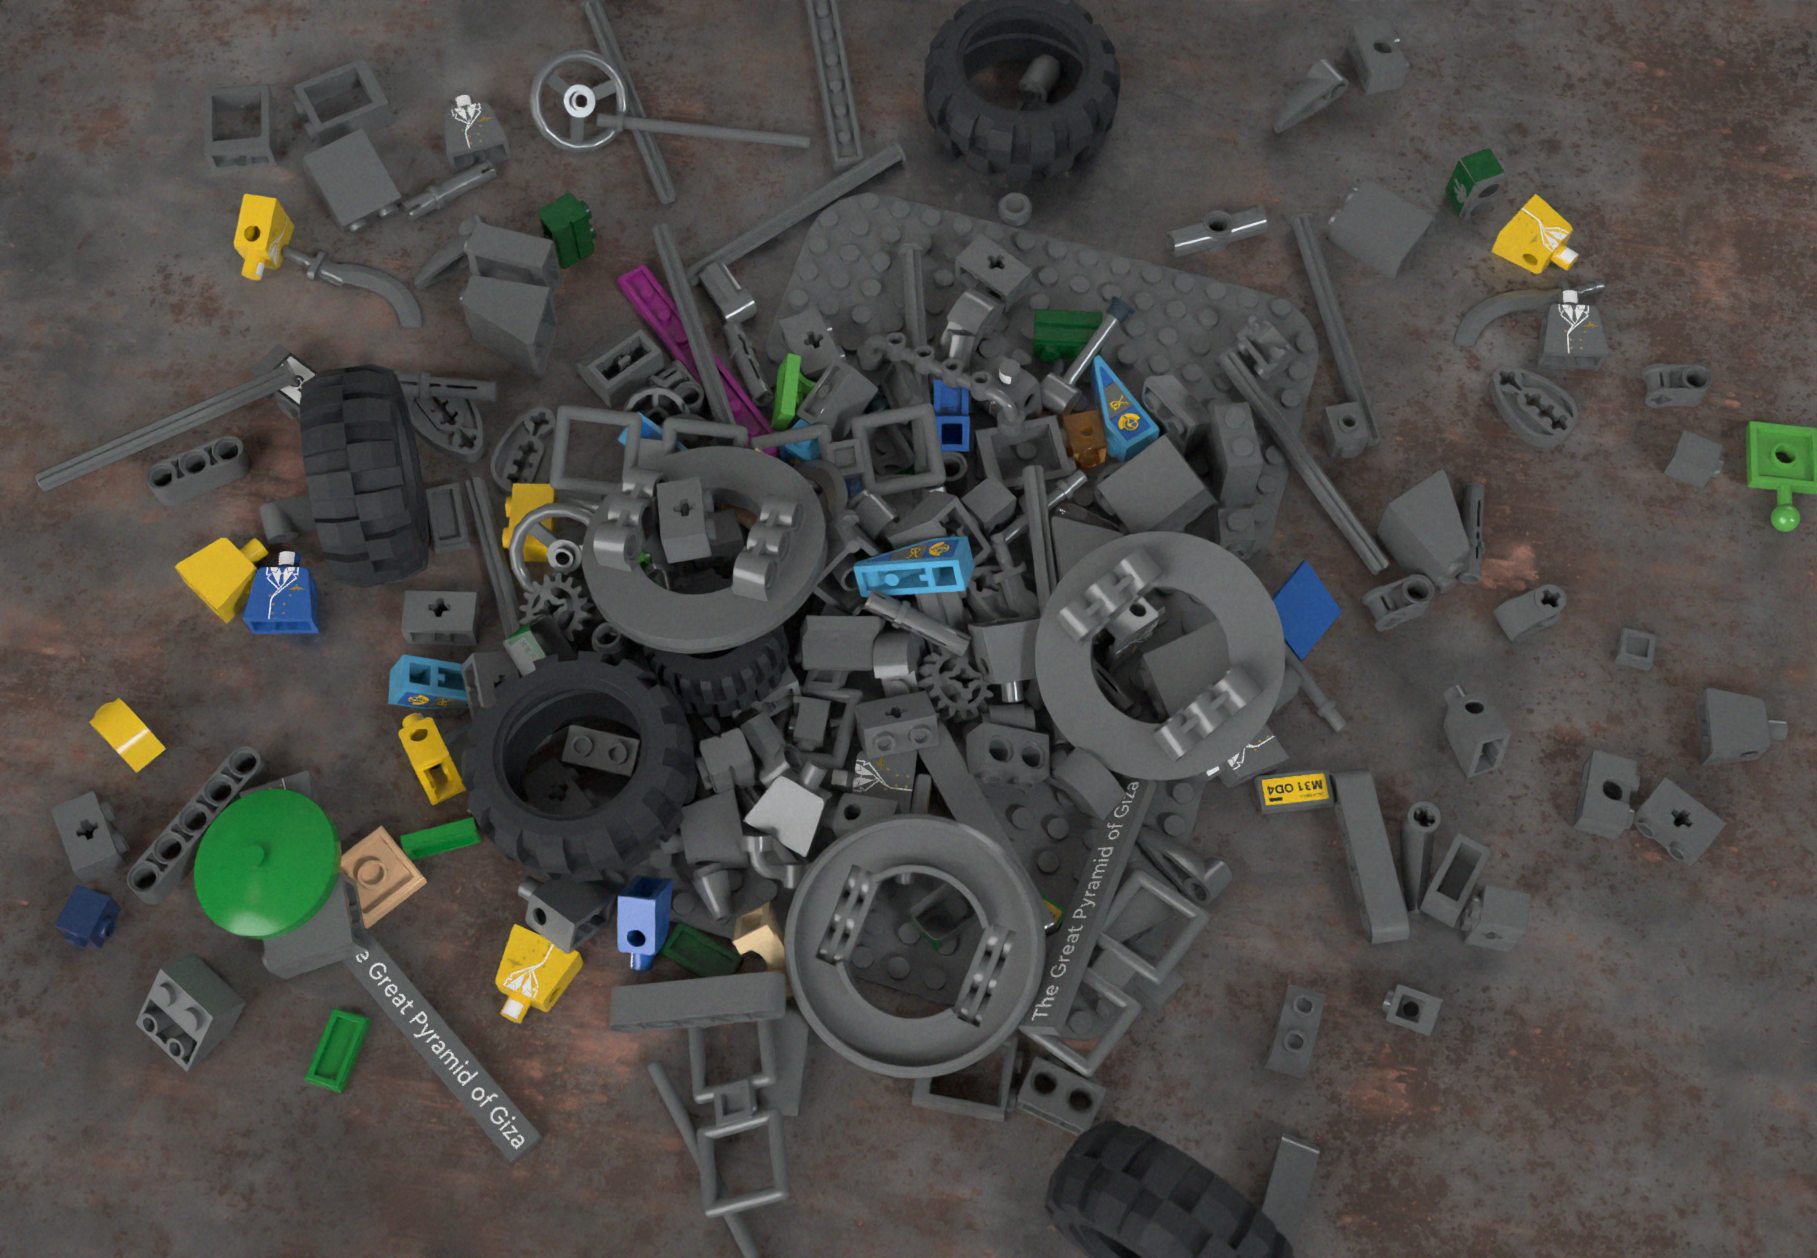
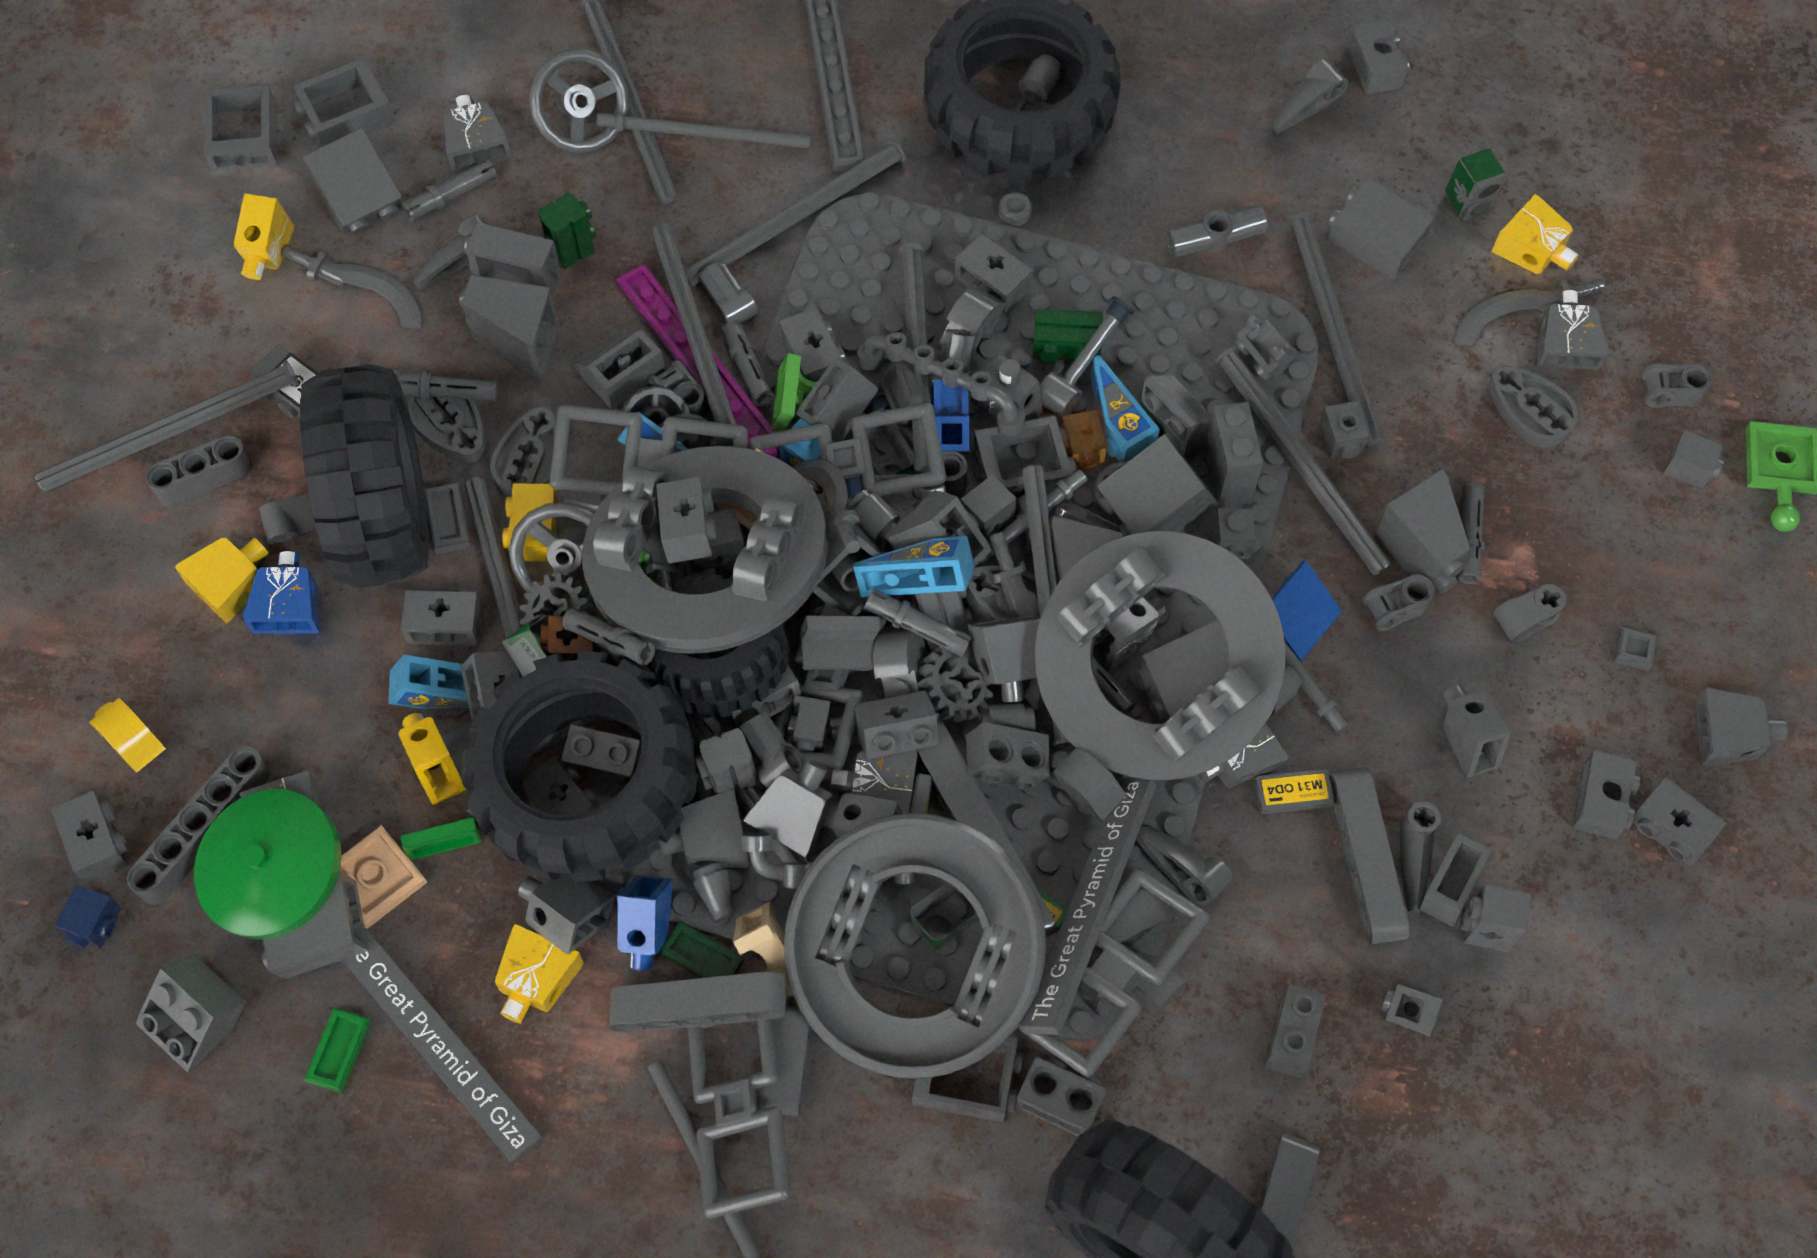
(555, 645): none -> reddish brown brick
(618, 640): none -> dark grey pin

